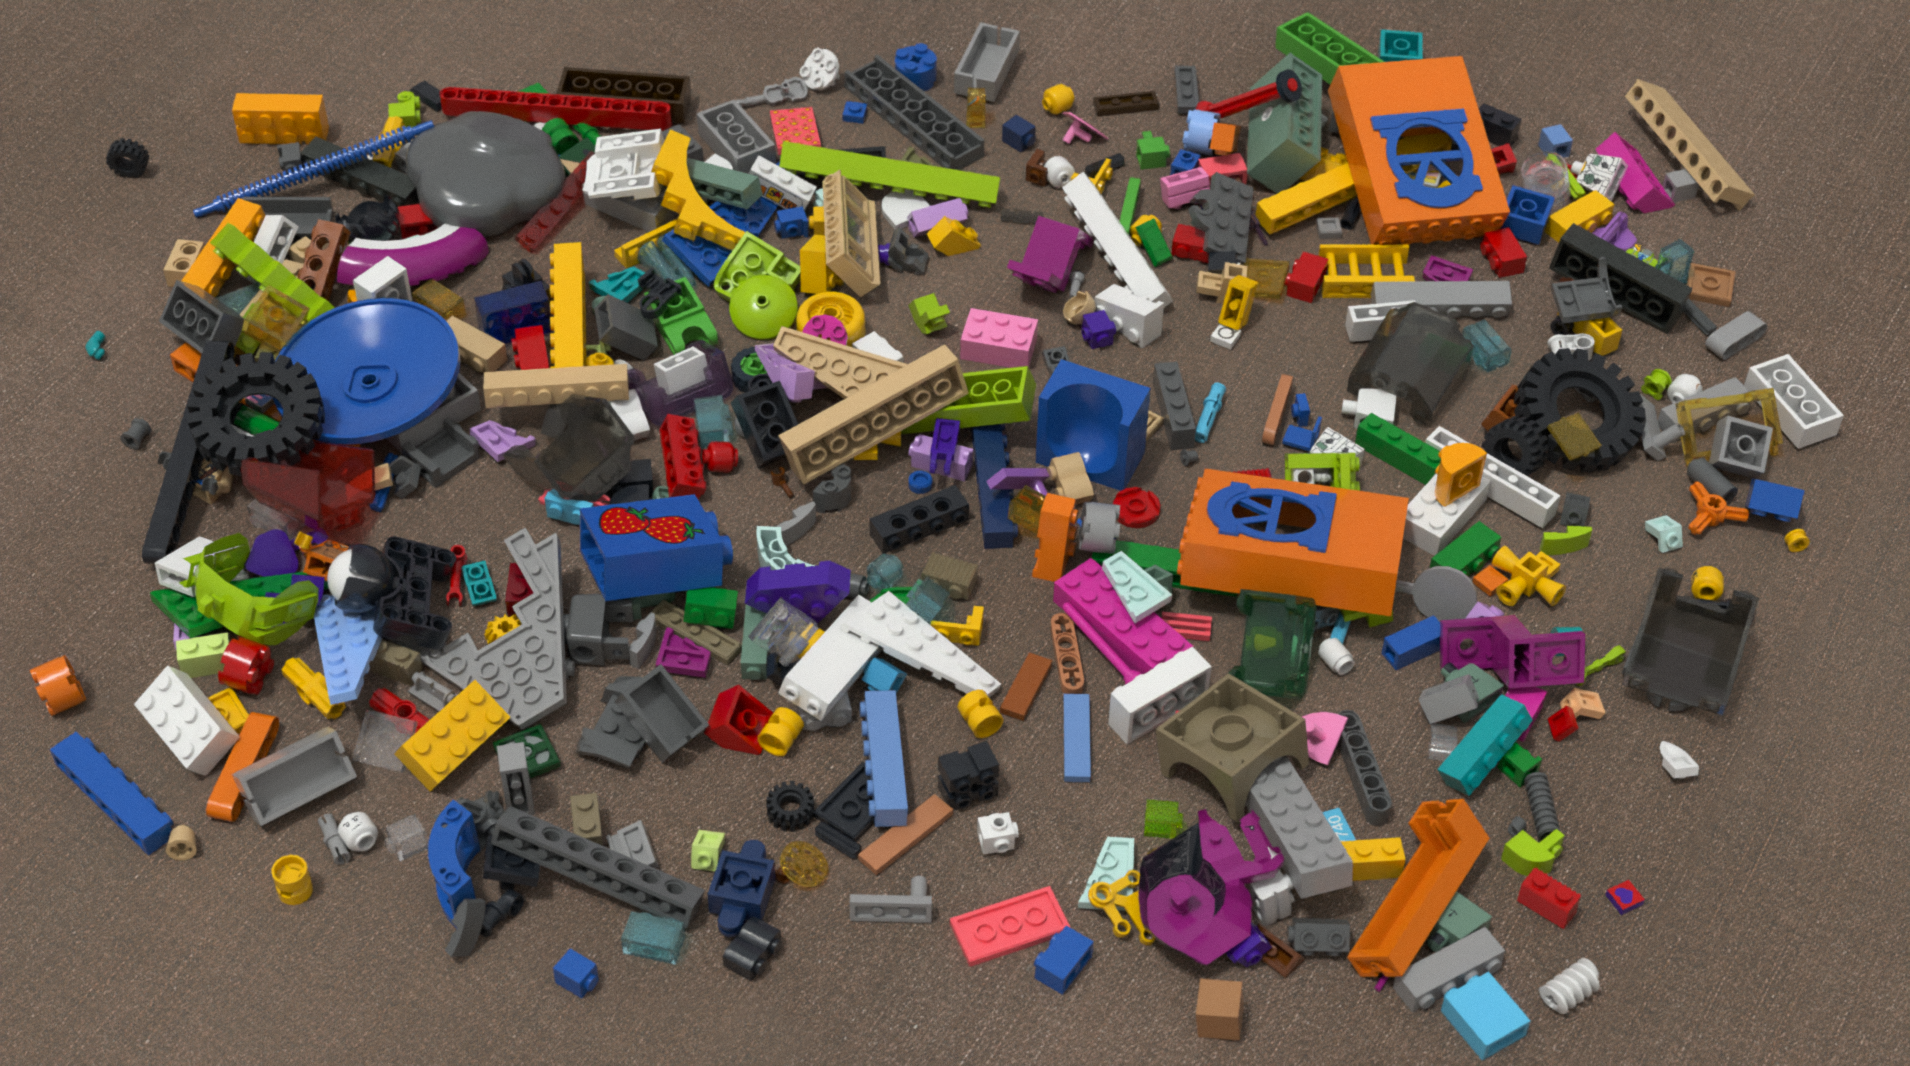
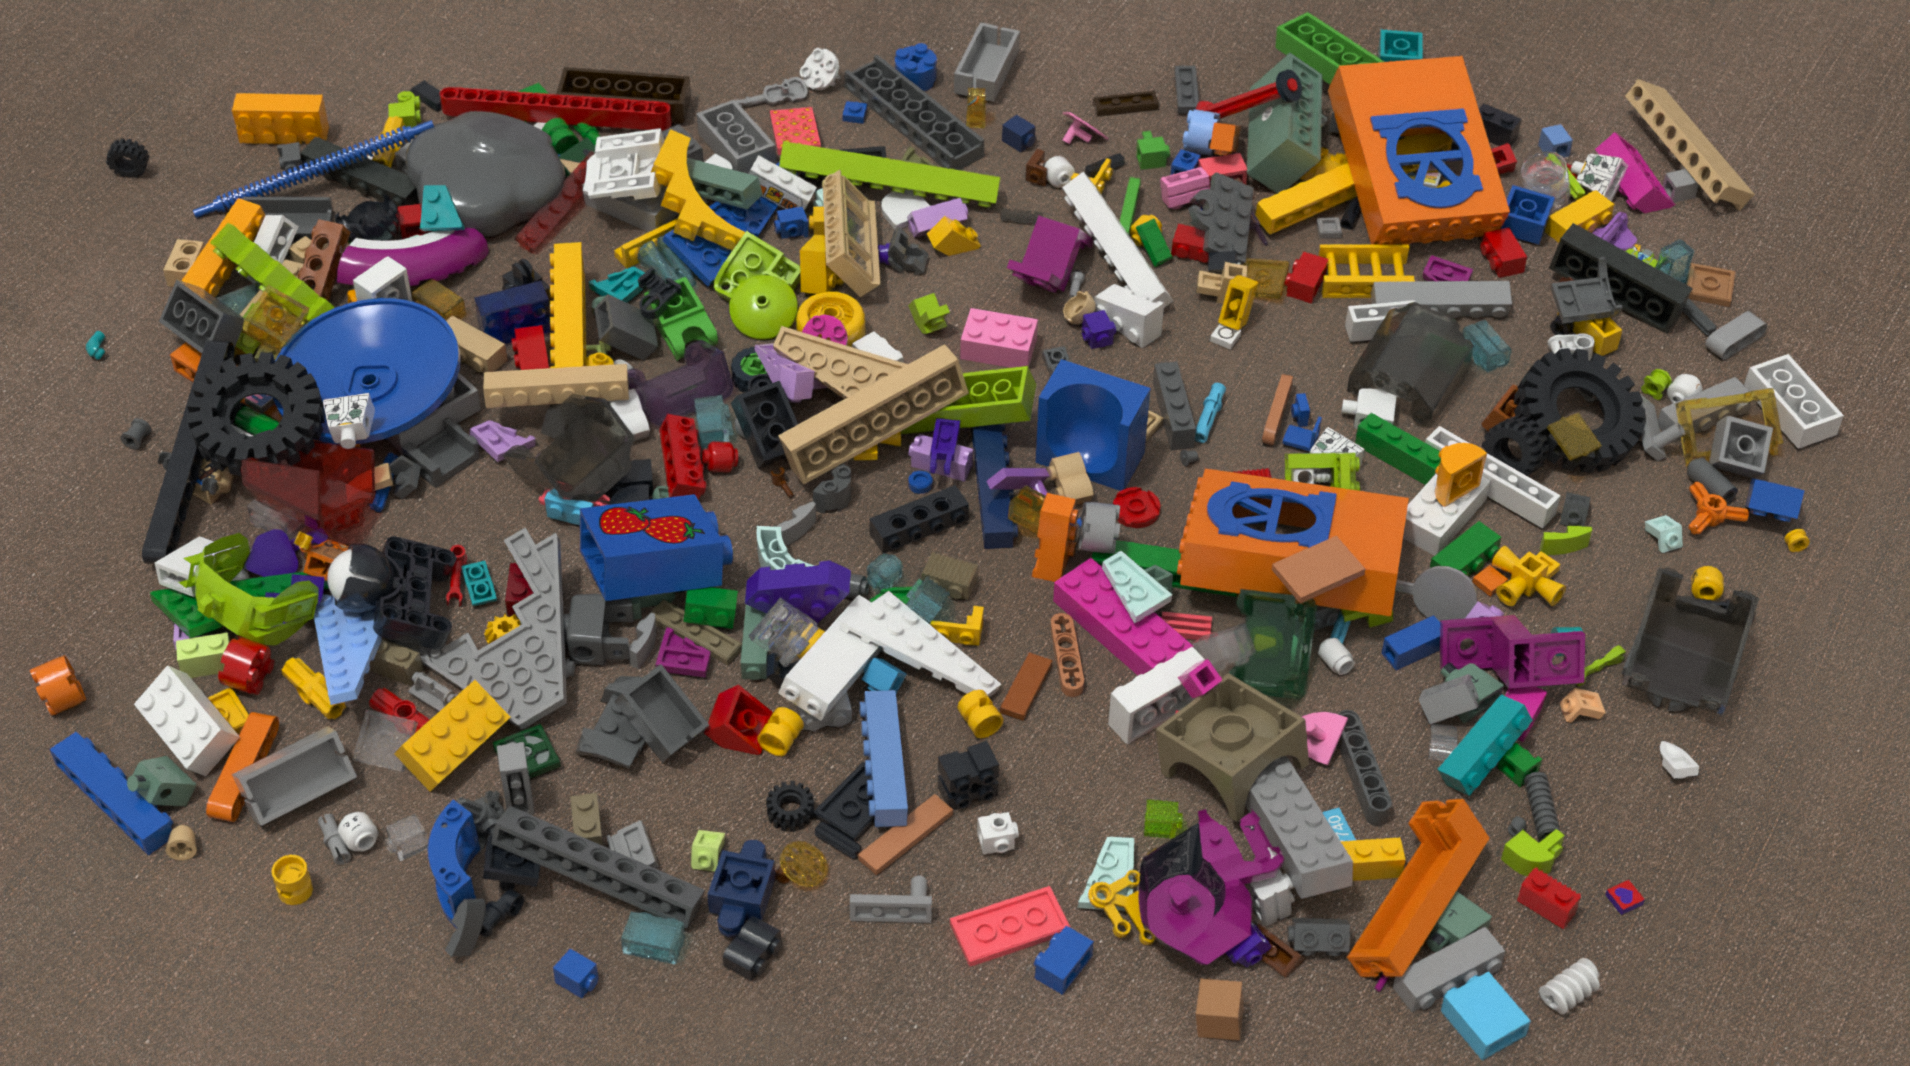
(161, 782): none -> sand green torso
(349, 418): none -> white torso
(438, 210): none -> teal wing
(681, 370): white brick -> none
(1058, 99): yellow head -> none
(1076, 738): medium blue tile -> none
(1099, 642): dark pink piece -> none
(1200, 678): none -> dark pink brick
(1226, 647): none -> clear brick
(1318, 569): none -> nougat tile
(1562, 723): red tile -> none

